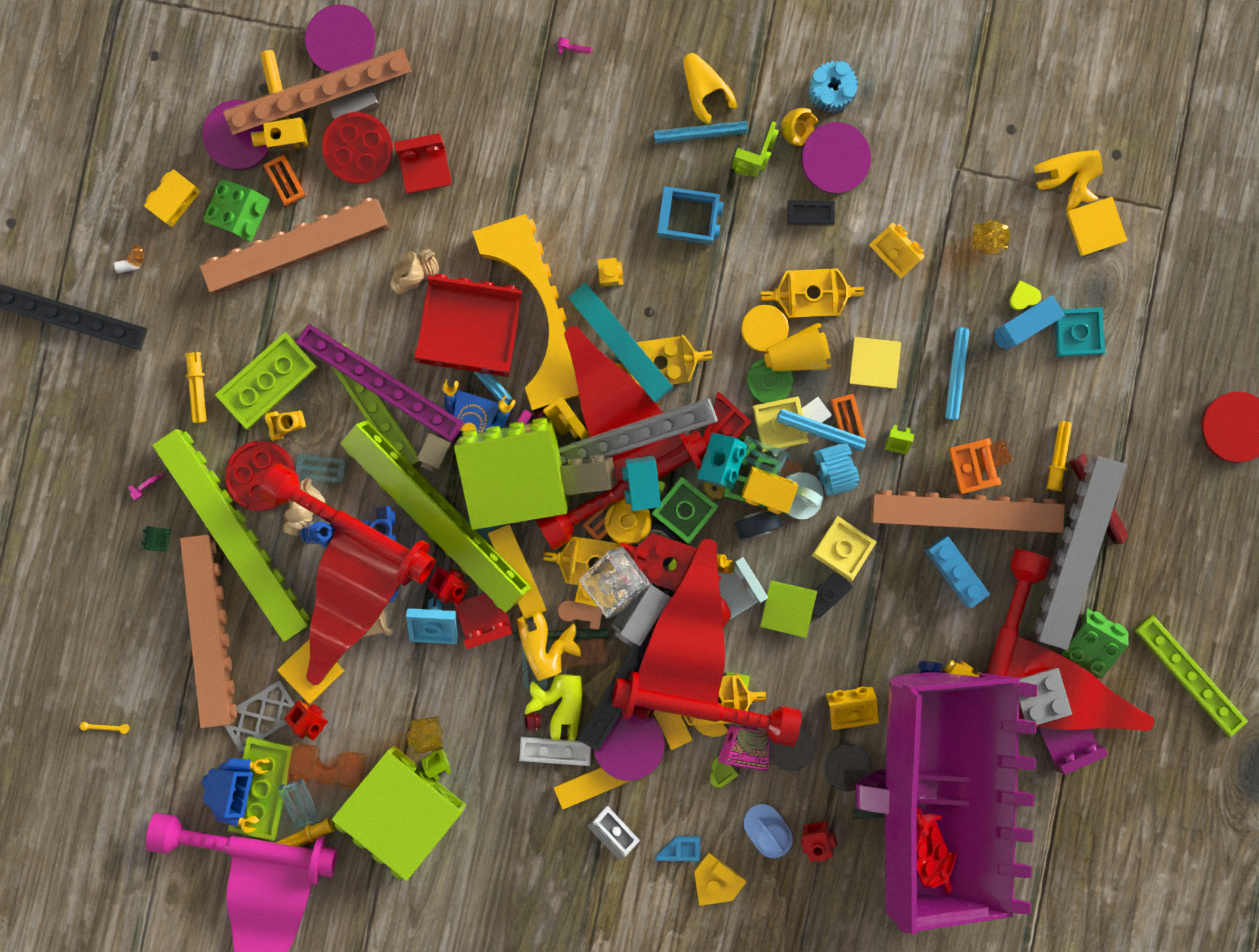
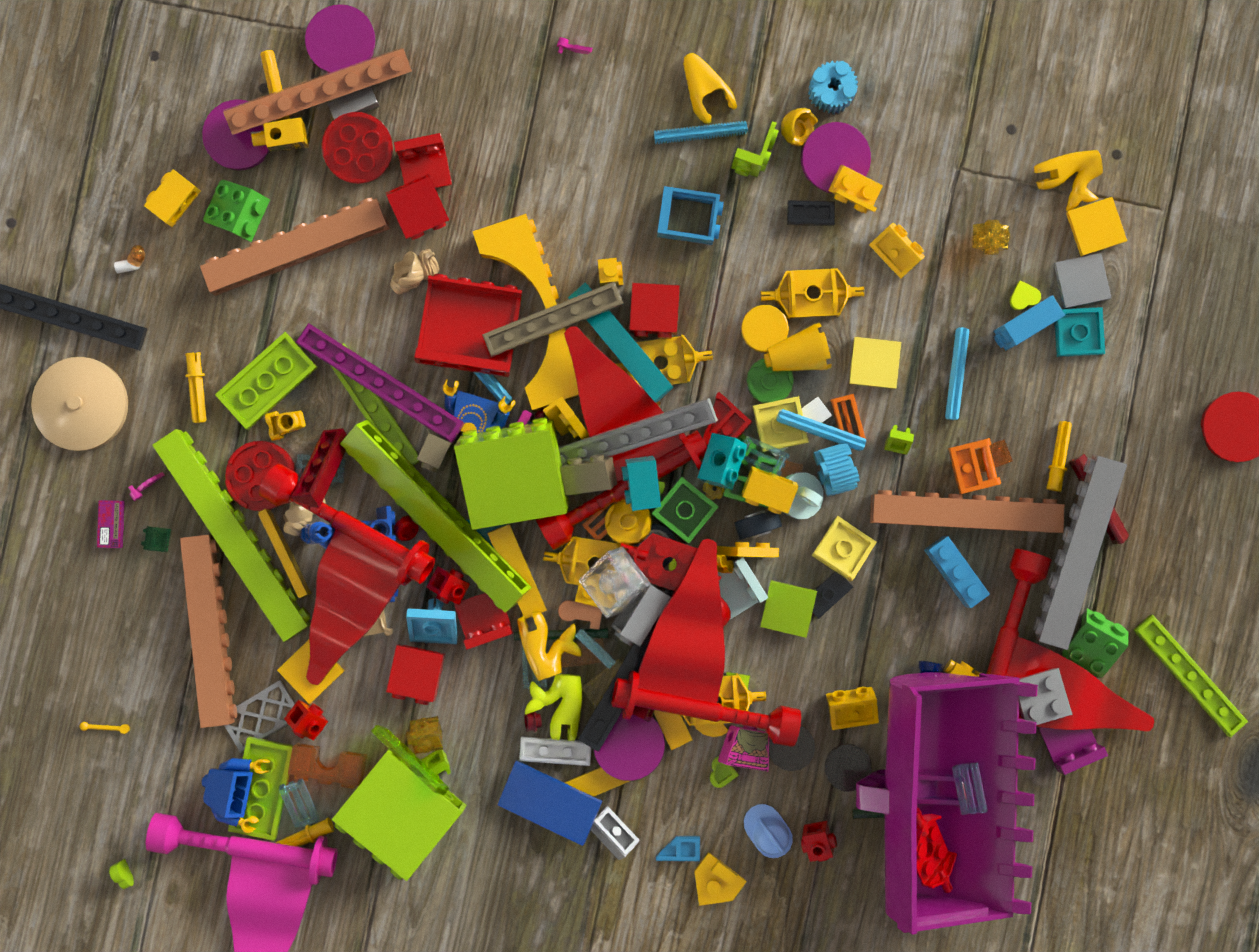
(79, 404): none -> tan dish
(110, 524): none -> tile
(121, 874): none -> lime tile
(284, 553): none -> yellow tile
(294, 197): orange tile -> none
(320, 468): none -> dark red slope
(405, 528): none -> red tile
(410, 759): none -> clear neon green tile
(415, 674): none -> red brick
(417, 207): none -> red brick
(549, 803): none -> blue tile
(553, 319): none -> dark tan tile
(595, 648): none -> clear light blue tile
(654, 310): none -> red brick
(743, 550): none -> yellow wing
(855, 188): none -> yellow bracket
(972, 809): none -> clear light blue tile
(1082, 280): none -> light grey tile

